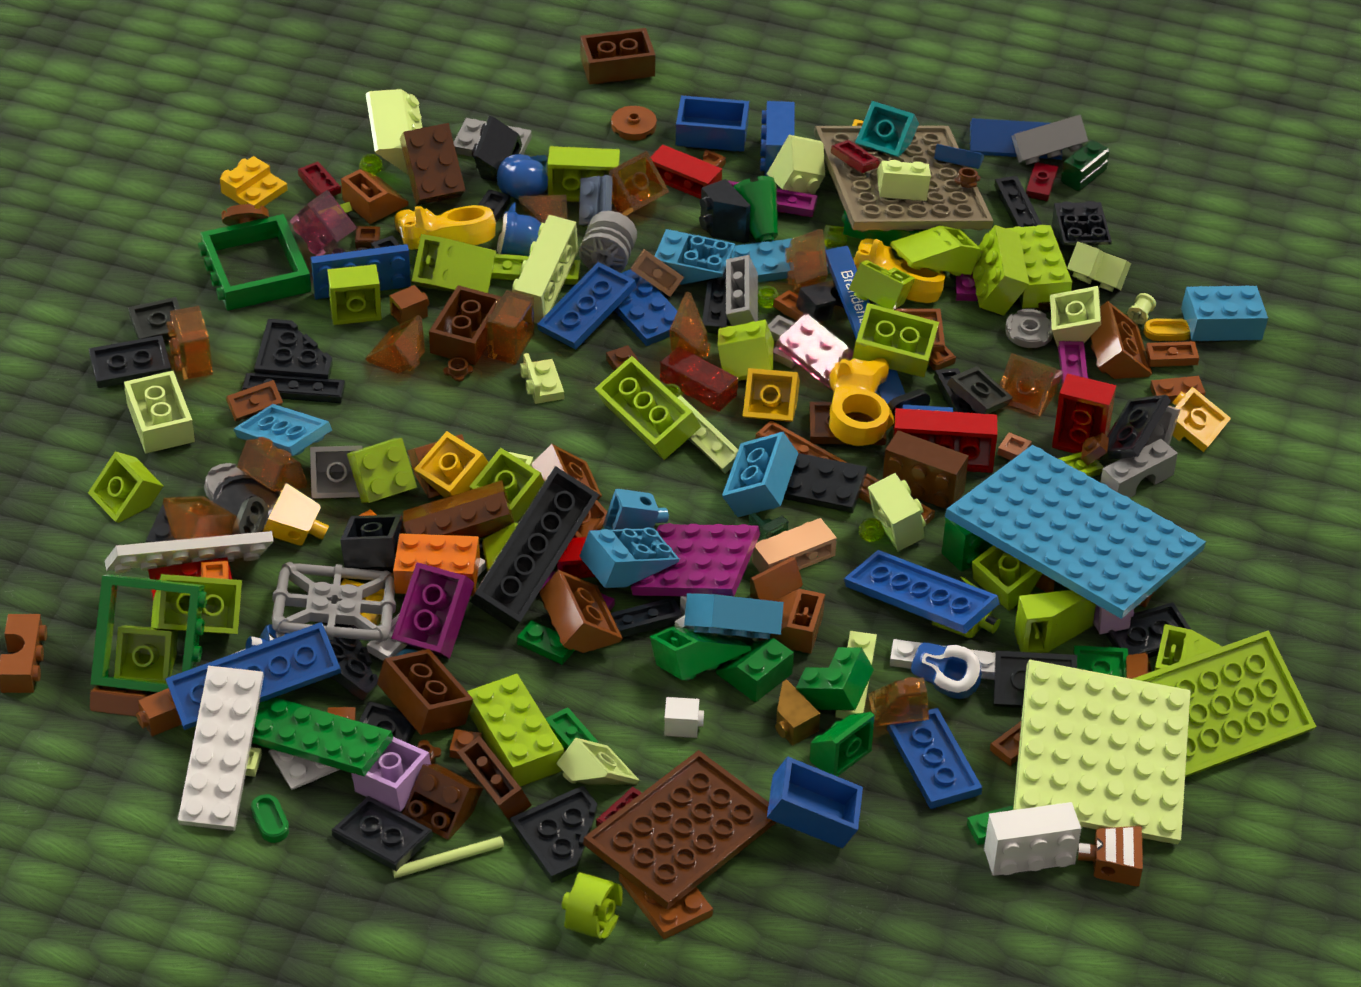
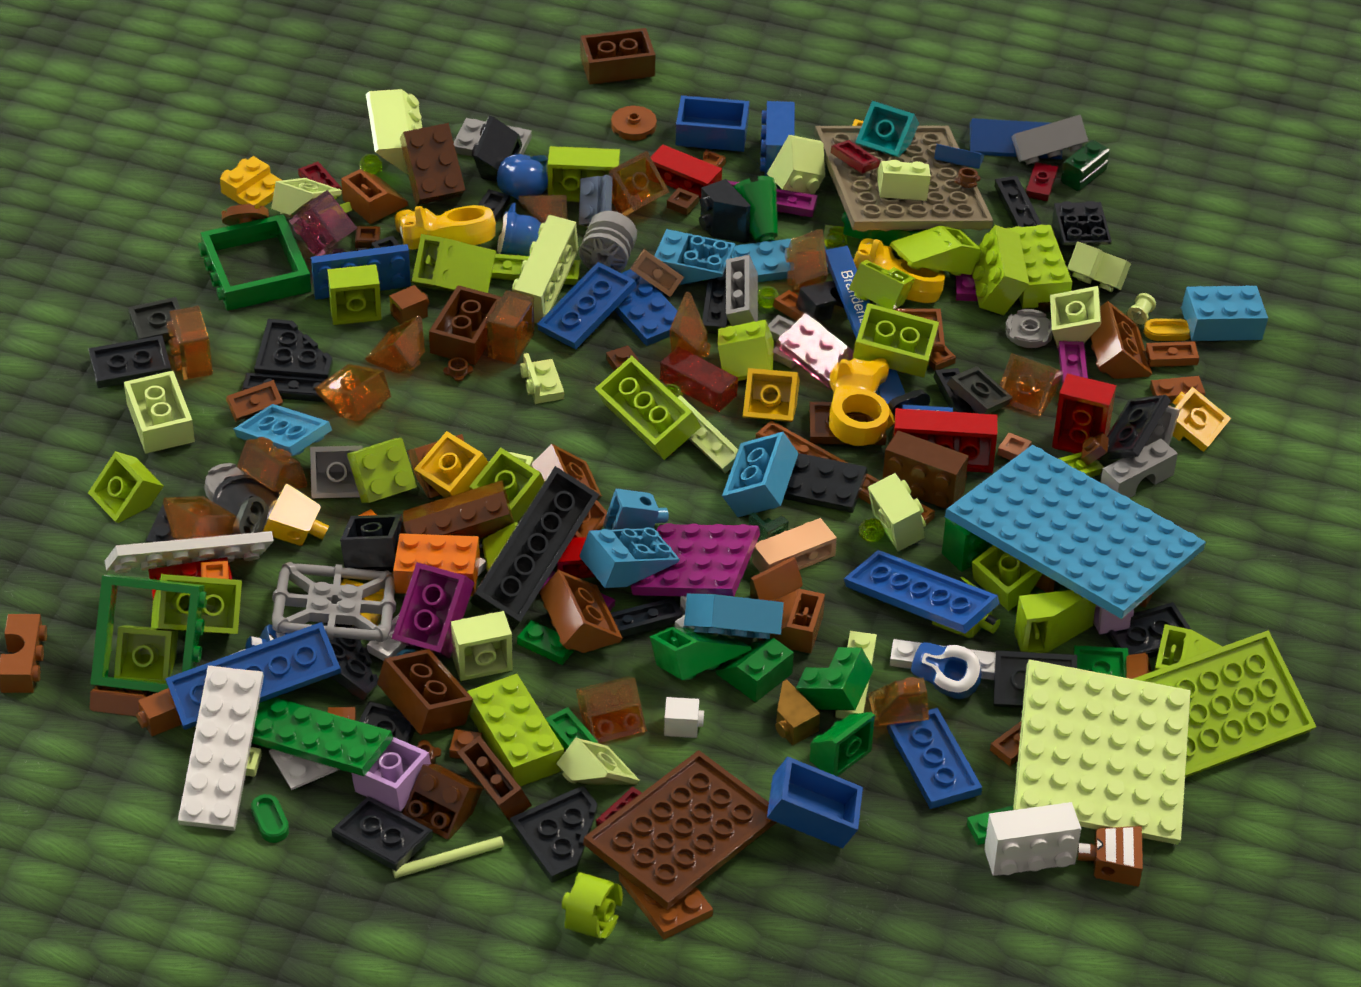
(294, 194): none -> yellowish green slope
(354, 391): none -> clear orange slope
(481, 645): none -> yellowish green brick
(611, 709): none -> clear orange slope
(682, 201): none -> reddish brown plate

